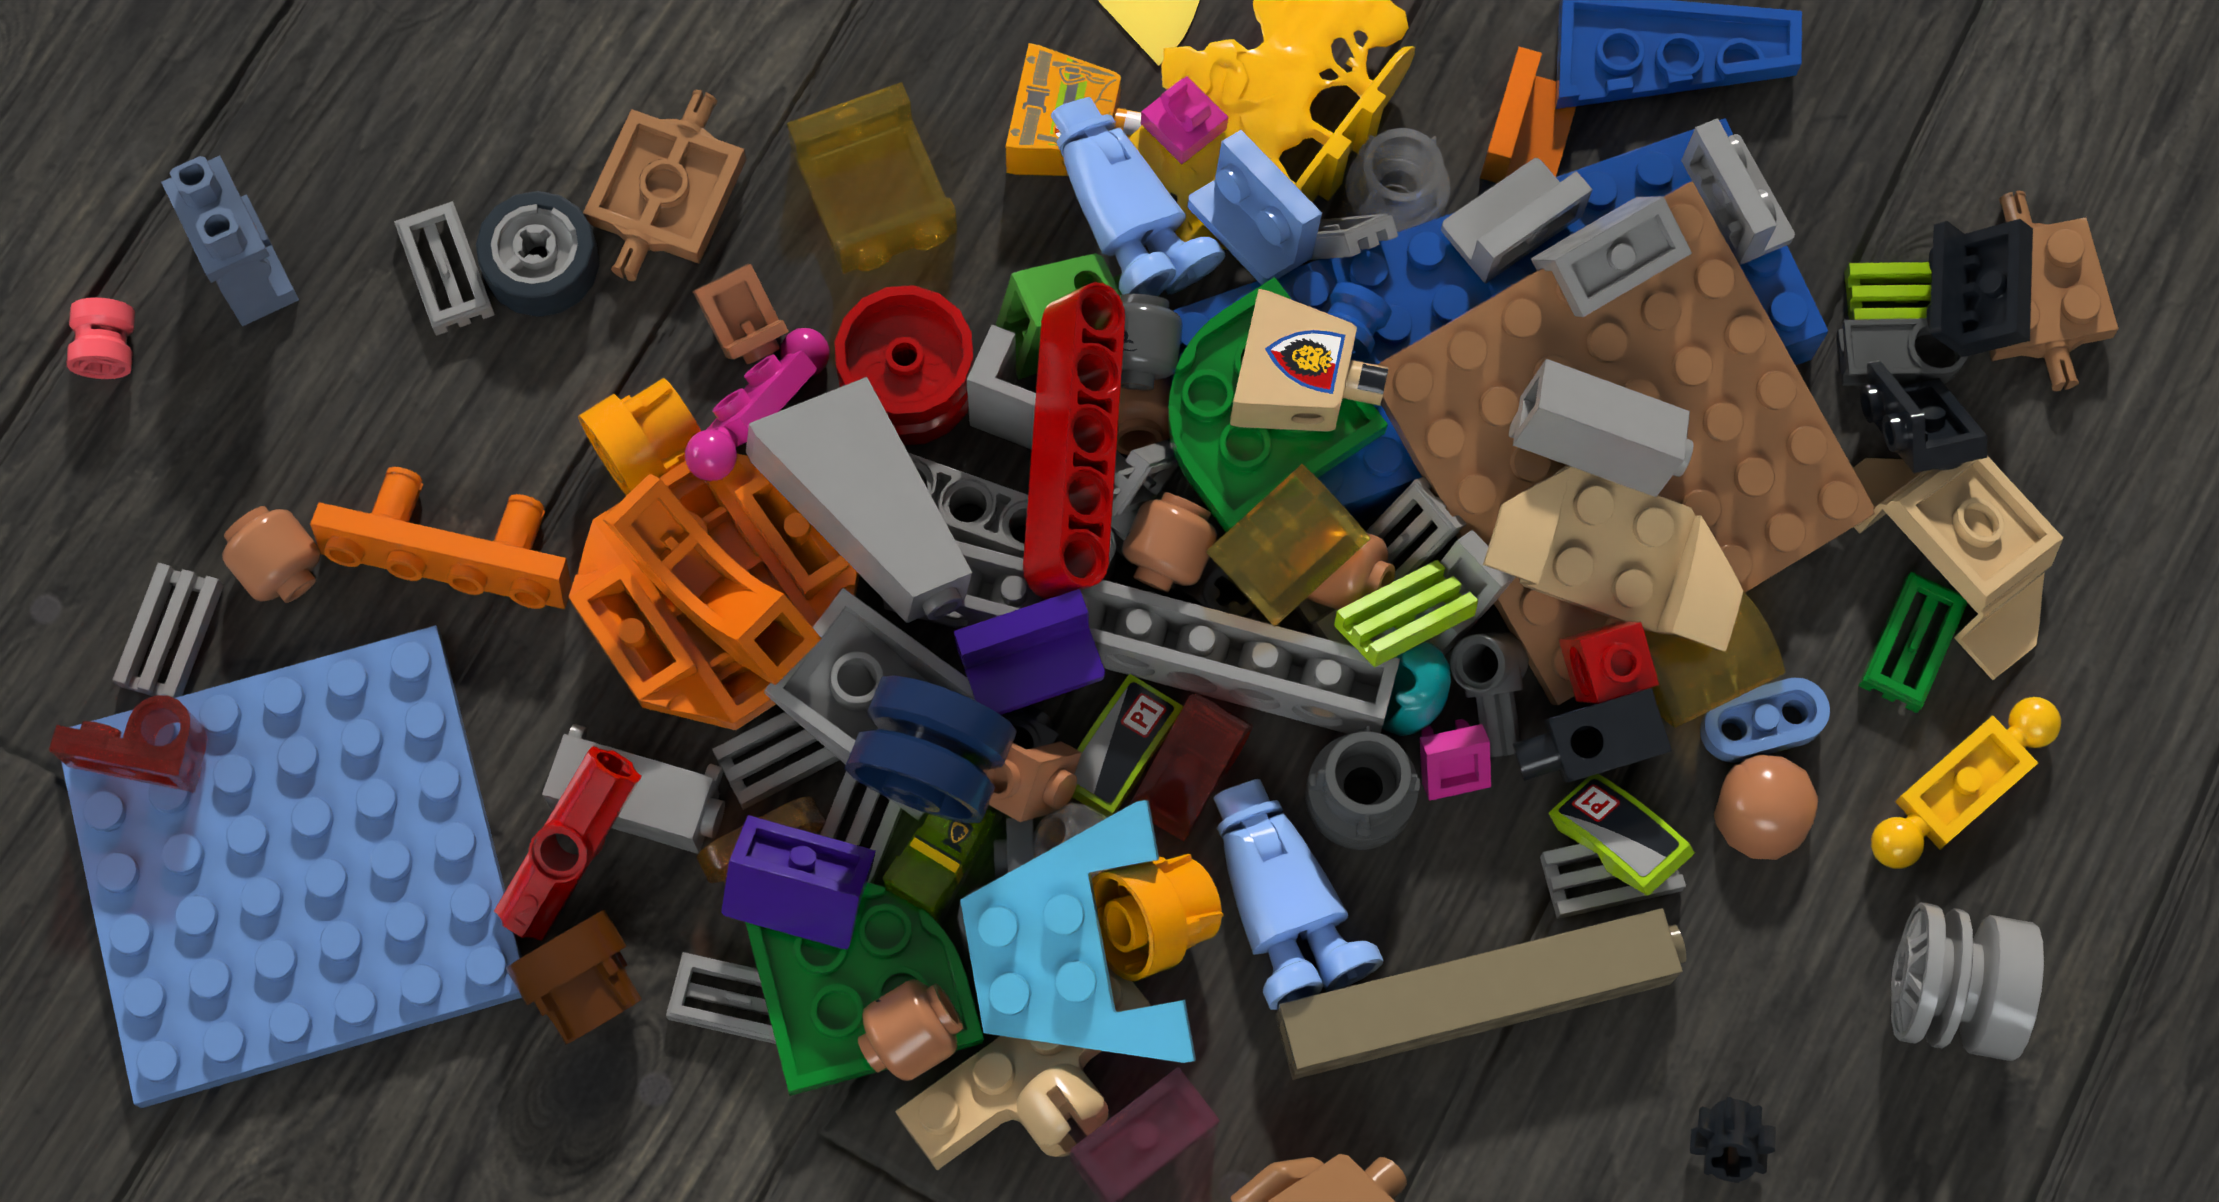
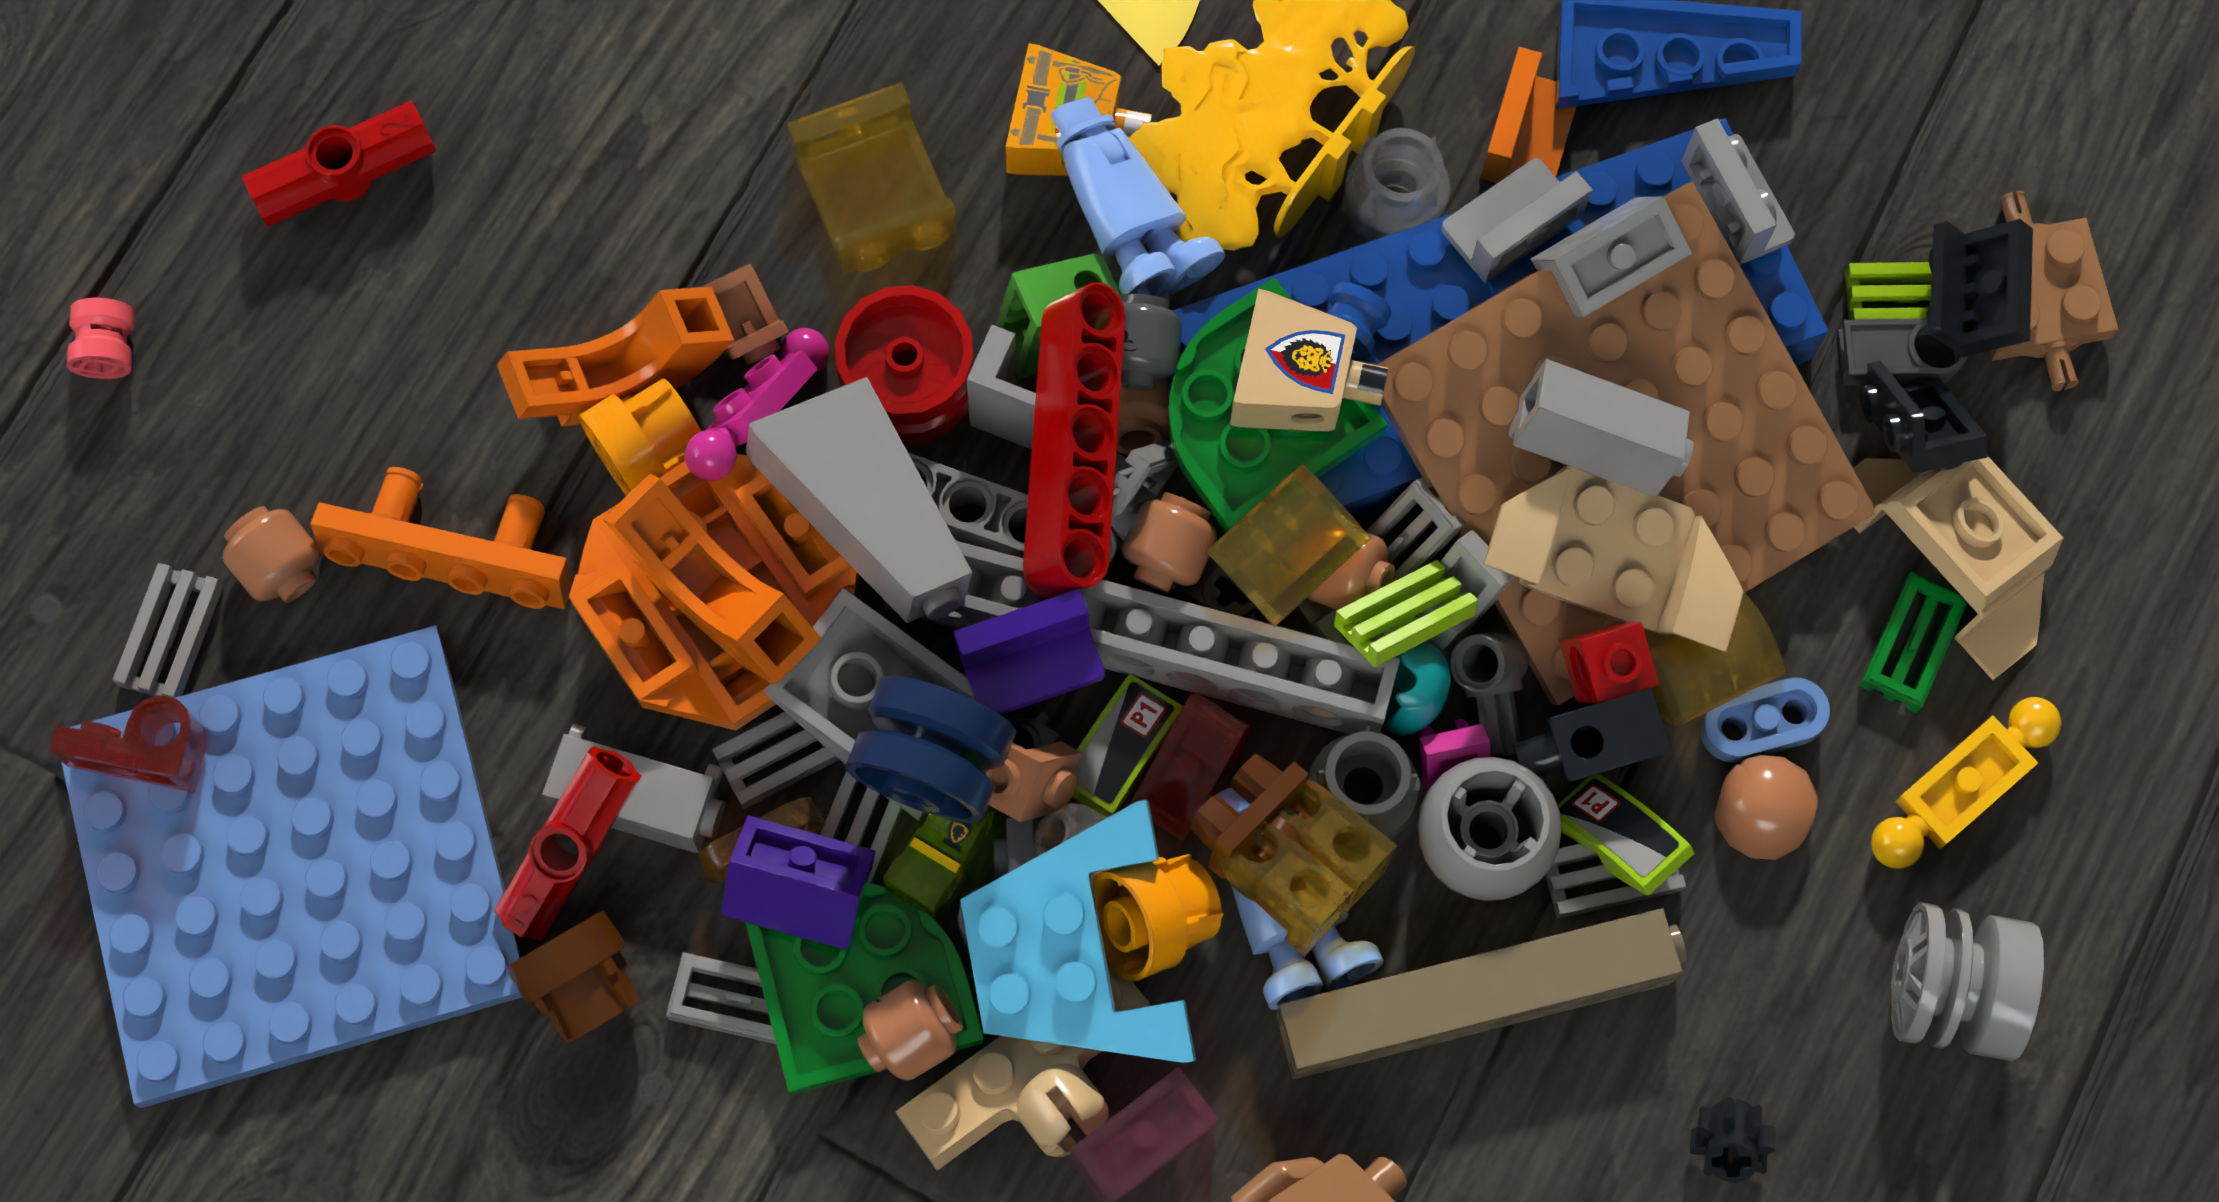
(229, 239): sand blue hips -> none
(304, 177): none -> red piece
(460, 311): light grey tile -> none
(528, 281): wheel -> none
(665, 186): medium nougat plate -> none
(668, 339): none -> orange arch
(1184, 119): dark pink tile -> none
(1257, 211): medium blue bracket -> none
(1292, 849): none -> clear yellow hips
(1348, 235): light grey tile -> none
(1480, 871): none -> light grey wheel

